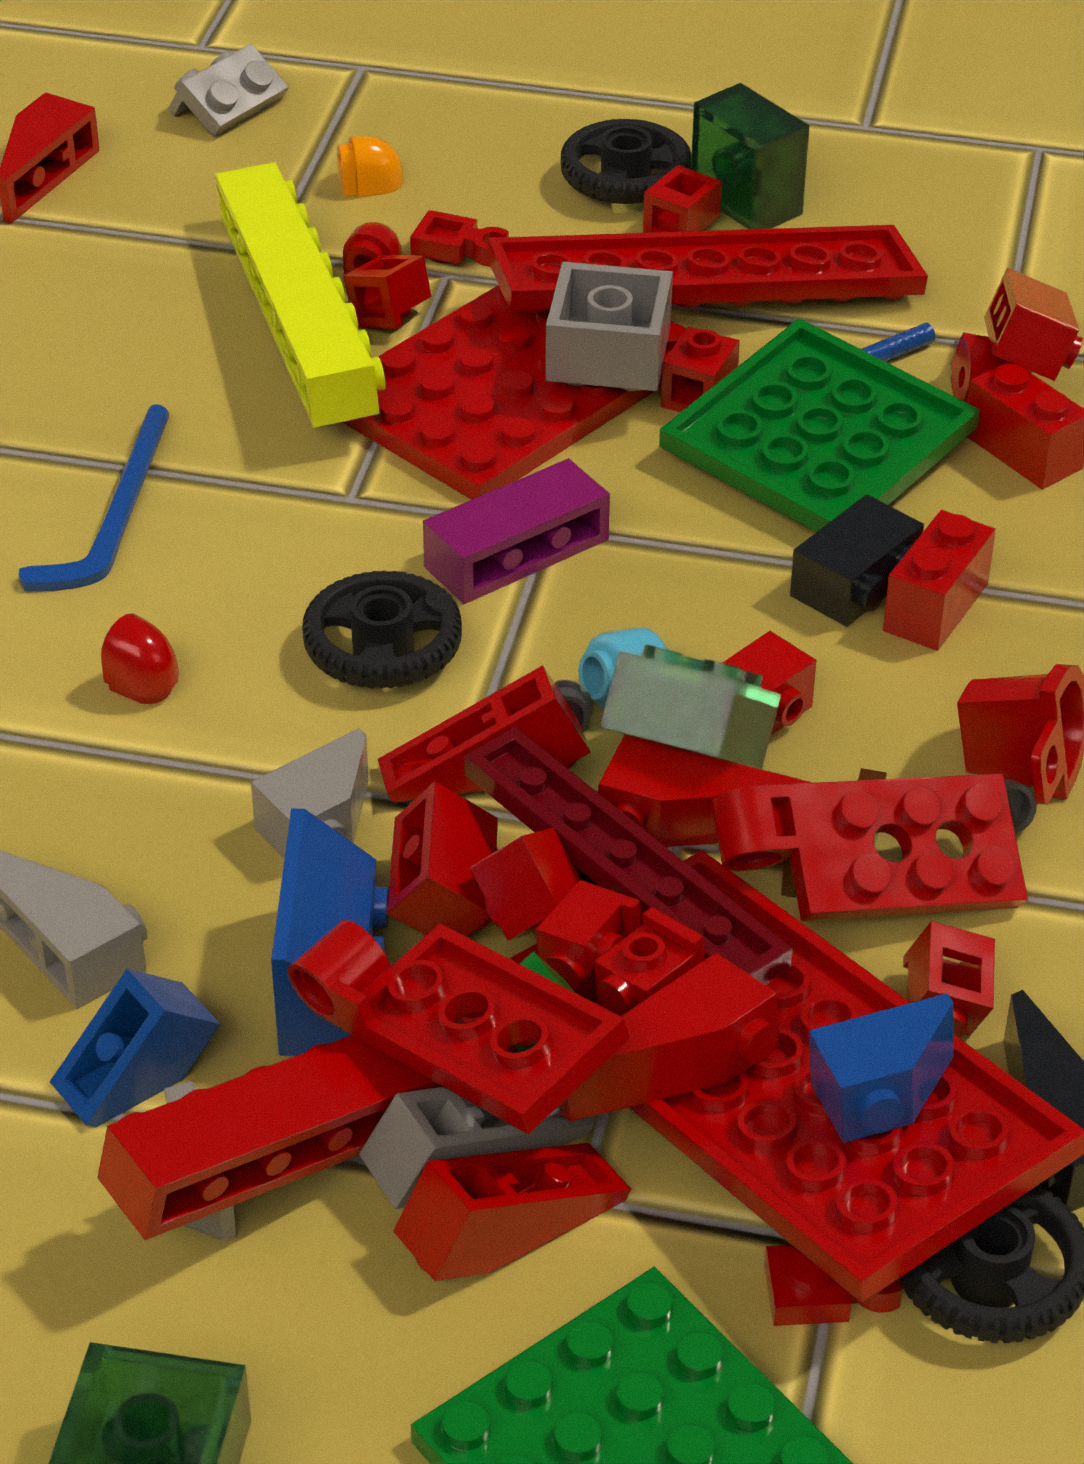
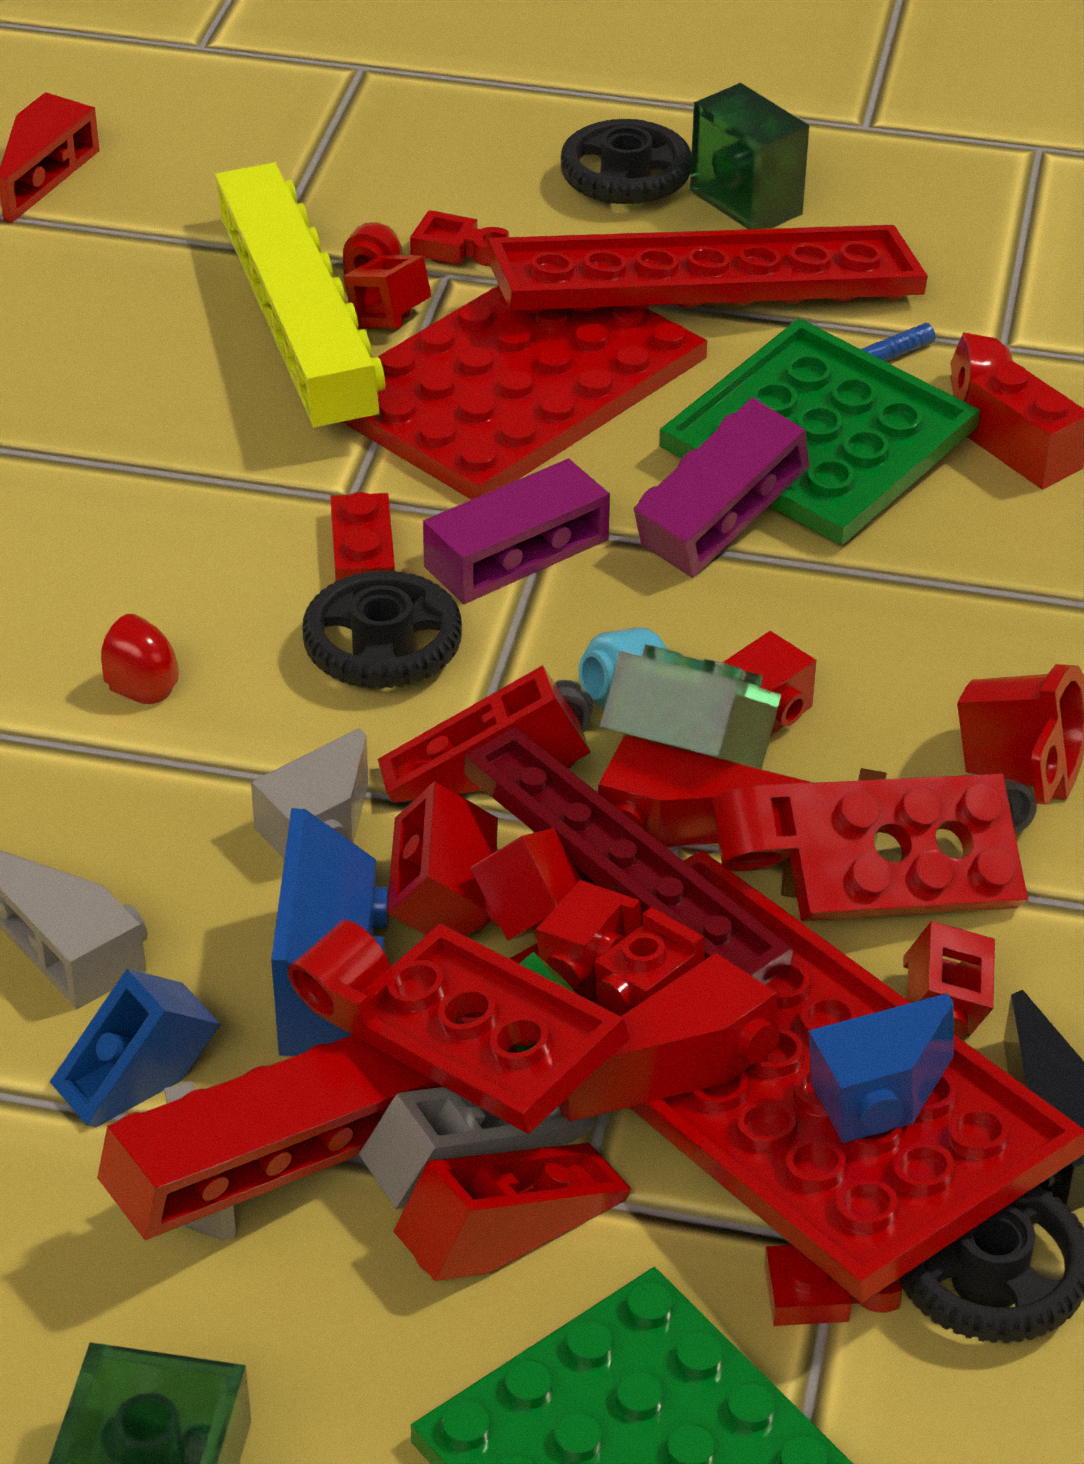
(106, 545): blue piece -> none
(228, 89): light grey bracket -> none
(361, 534): none -> red plate
(368, 167): light orange piece -> none
(608, 326): light grey brick -> none
(681, 202): red brick -> none
(695, 366): red brick -> none
(721, 487): none -> magenta brick
(849, 560): black brick -> none
(938, 579): red brick -> none
(1032, 325): red brick -> none

